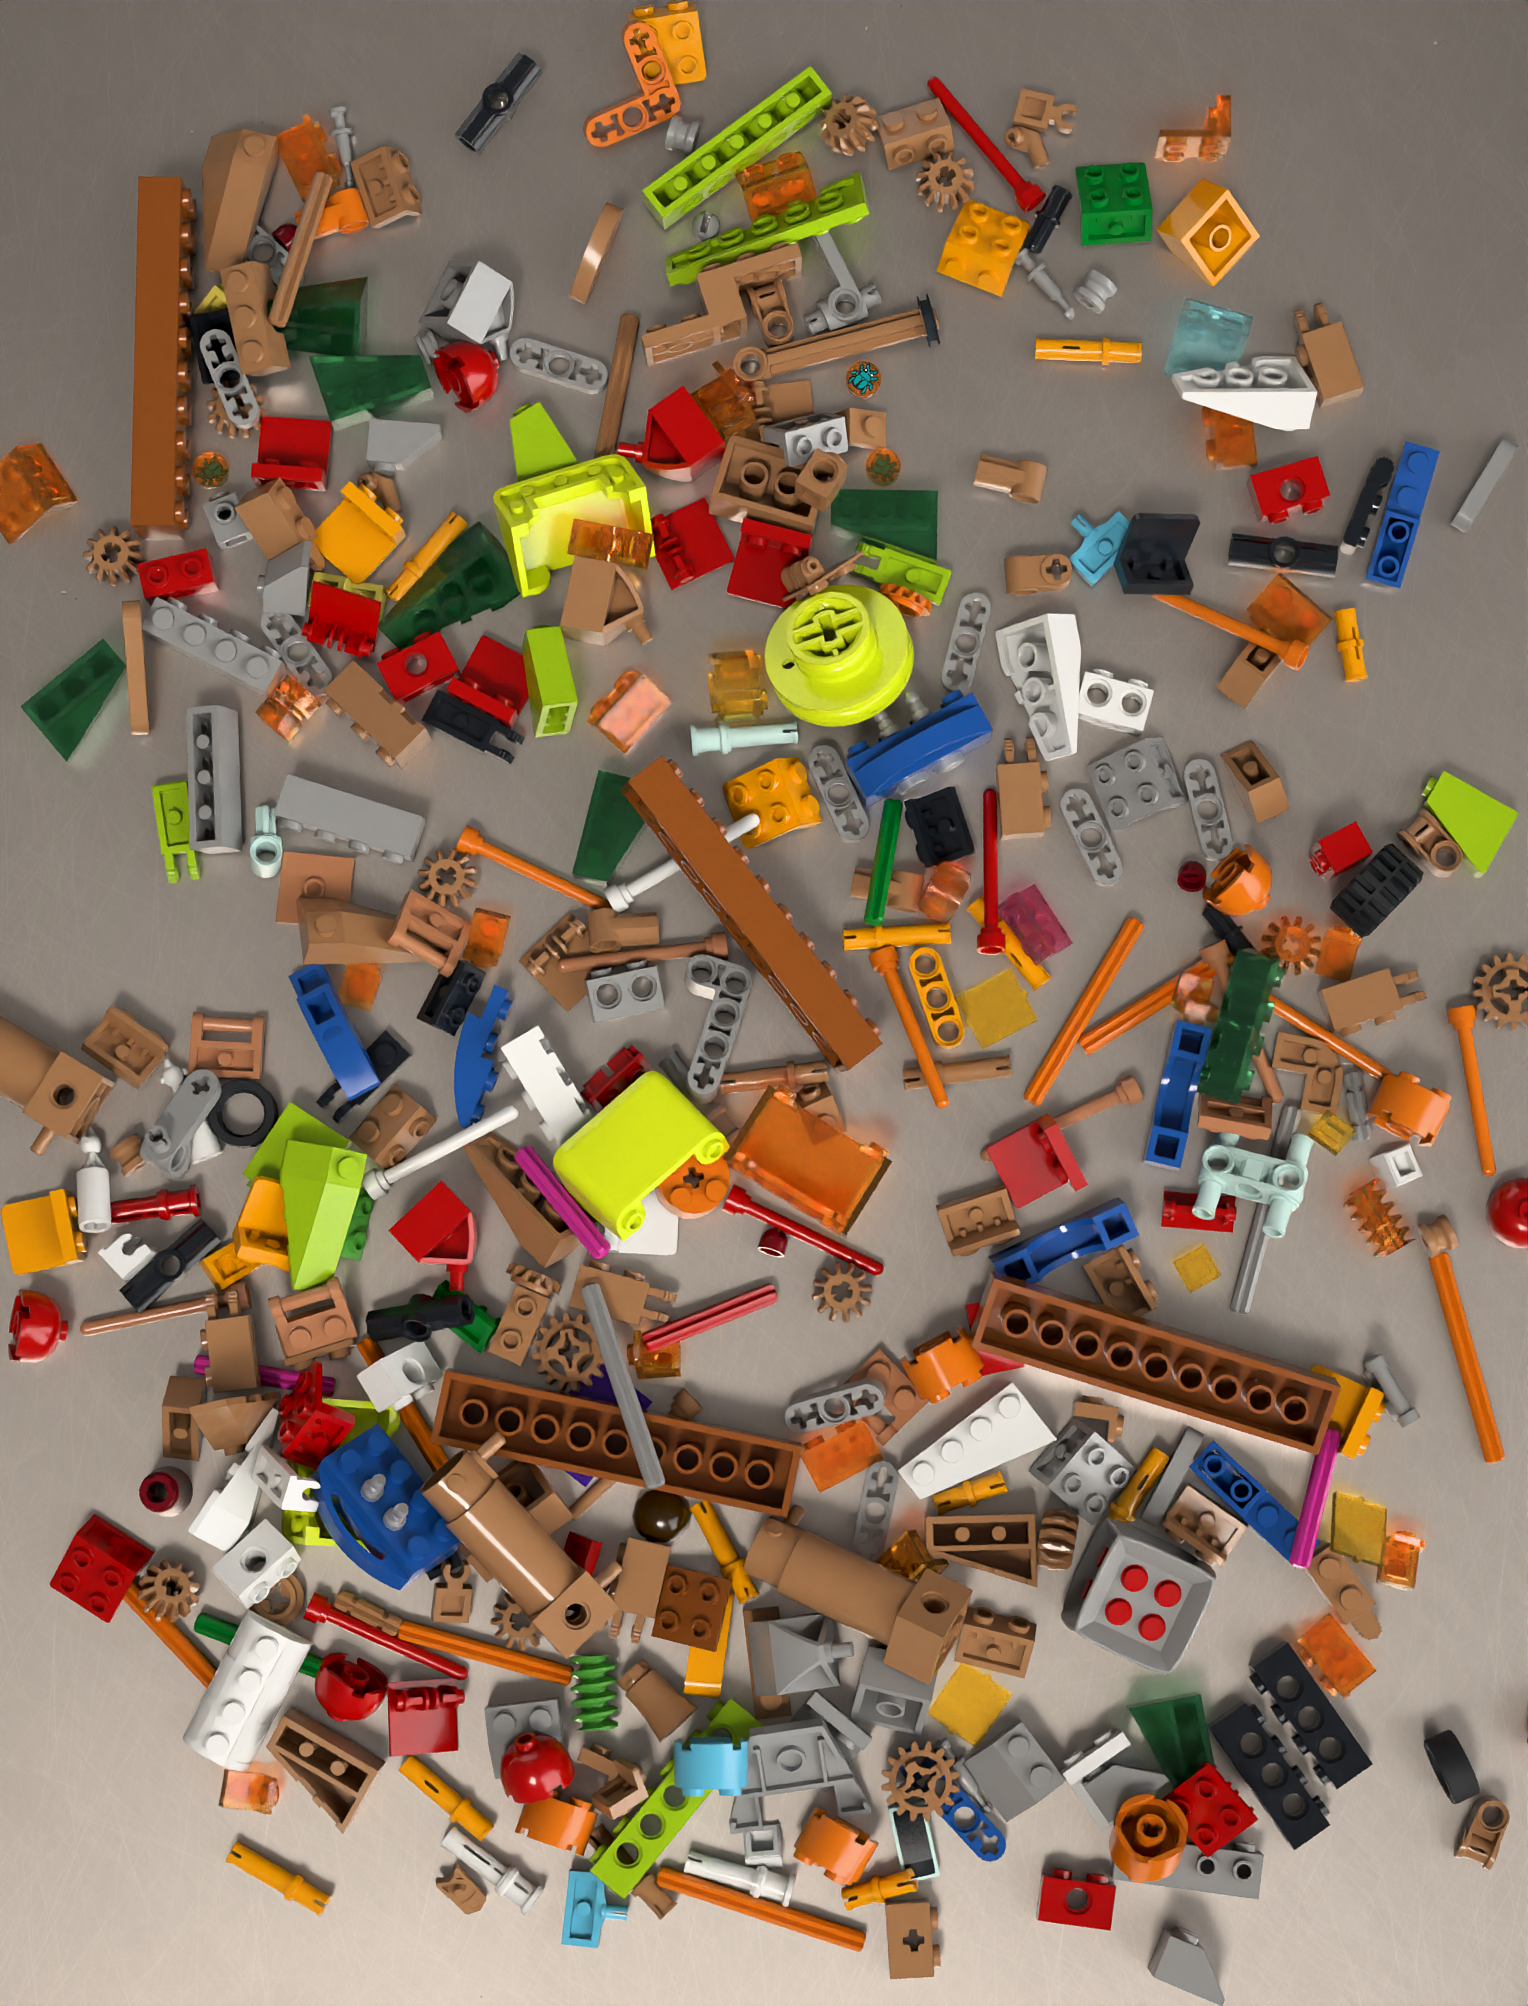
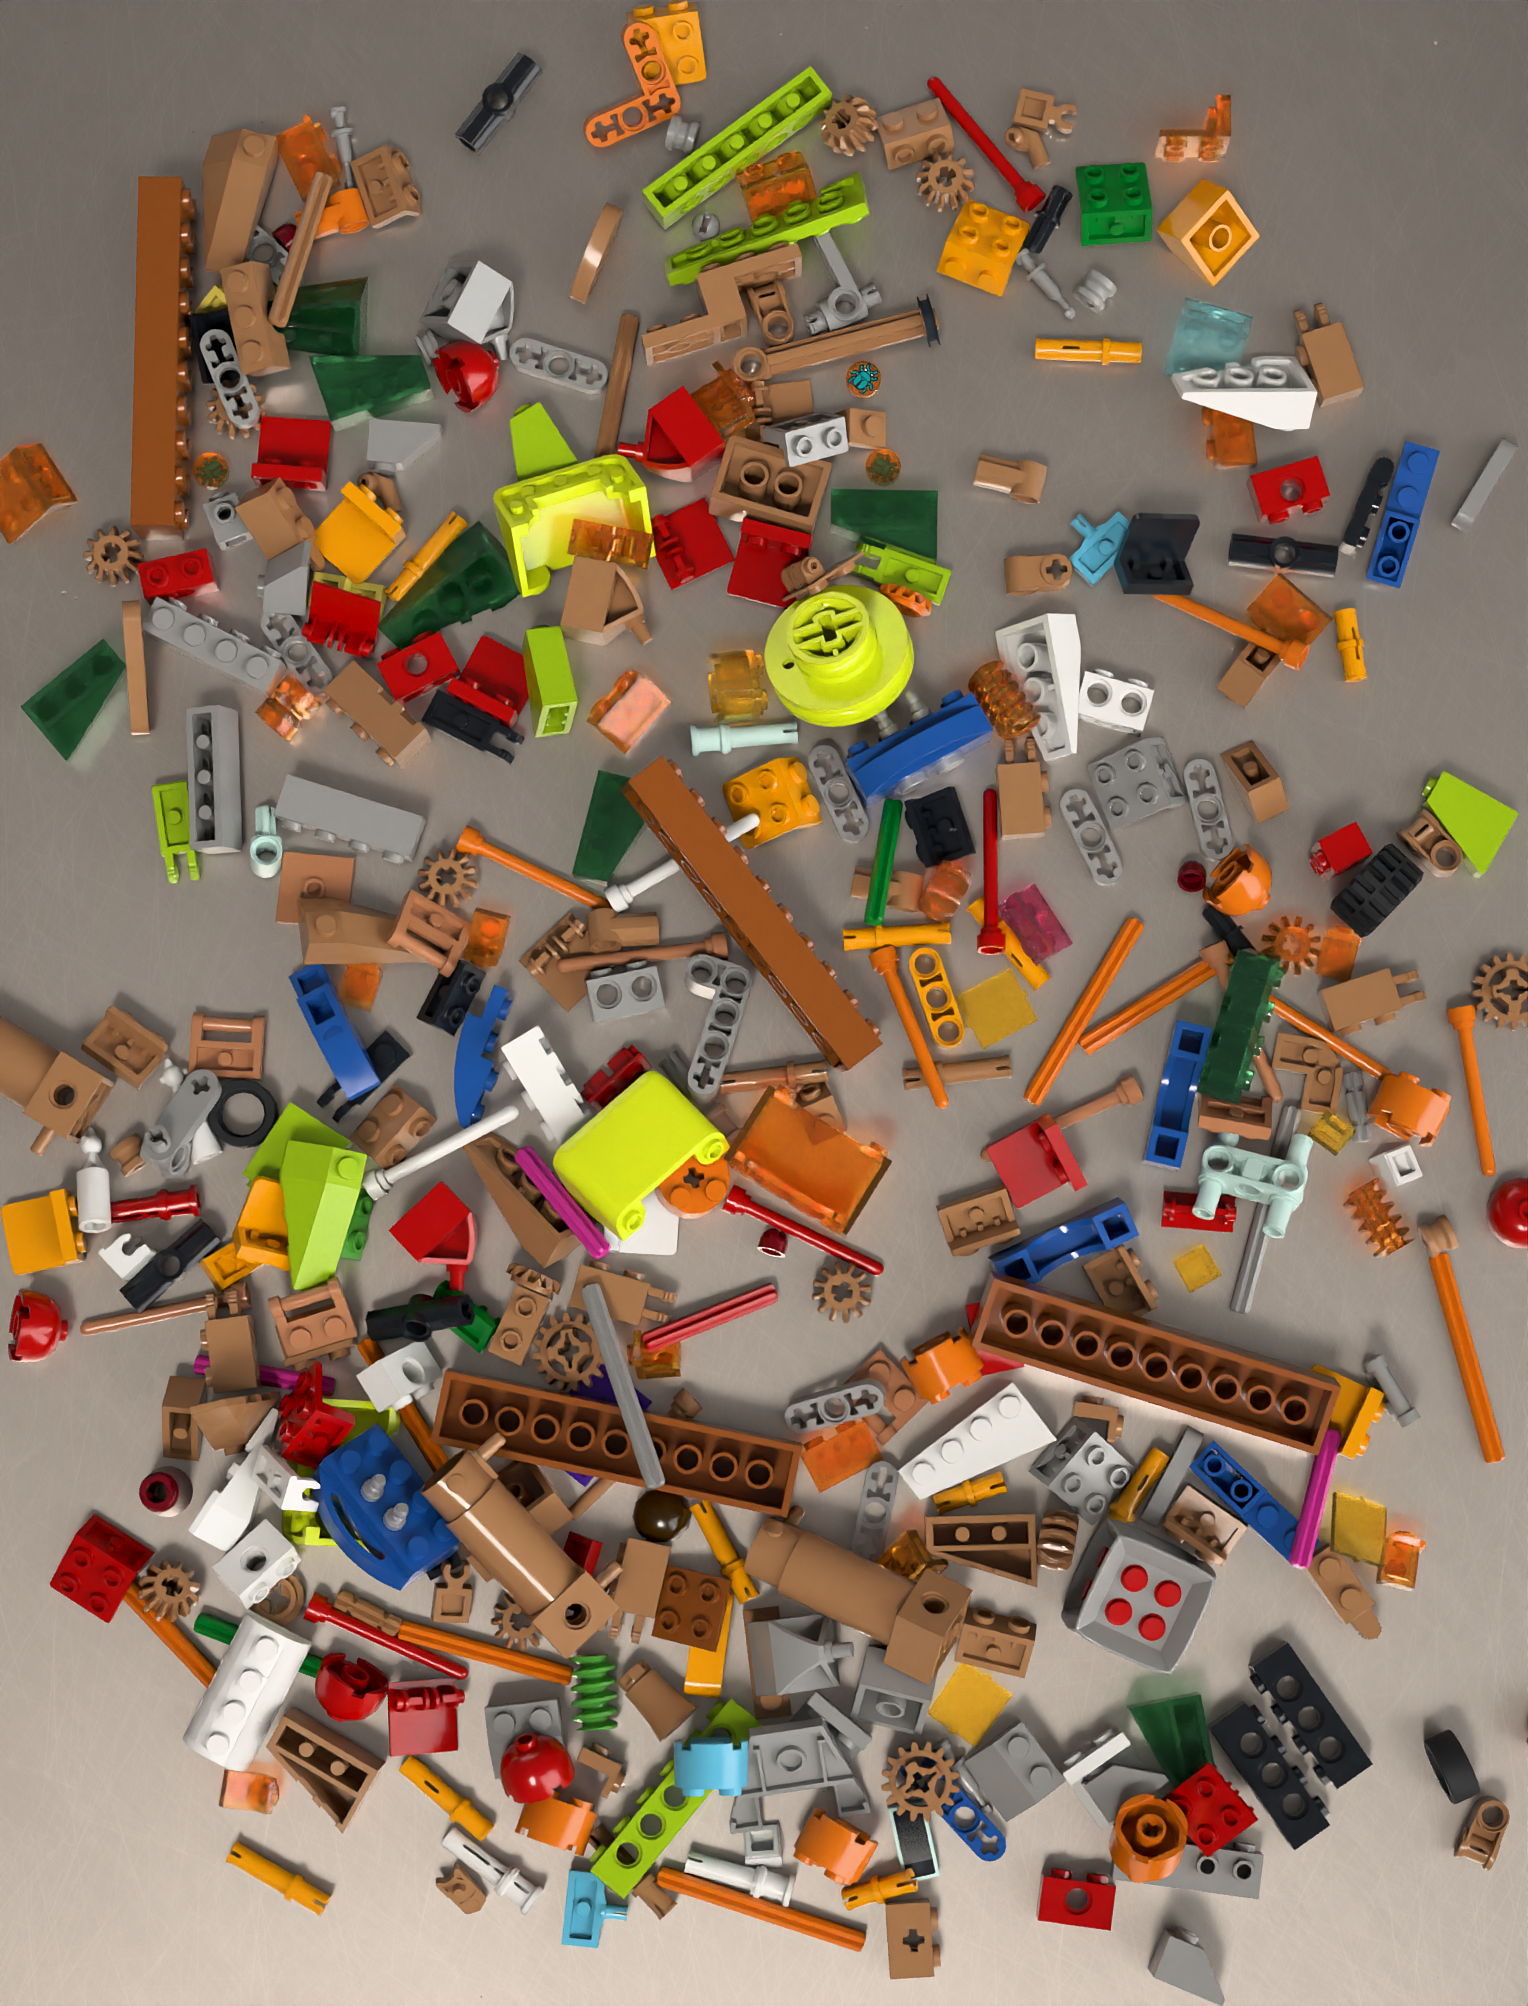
(622, 1793): medium nougat bracket -> none
(821, 493): medium nougat brick -> none
(981, 621): light grey beam -> none
(1002, 701): none -> clear orange piece
(1192, 998): clear orange bracket -> none
(1335, 1656): clear orange bracket -> none

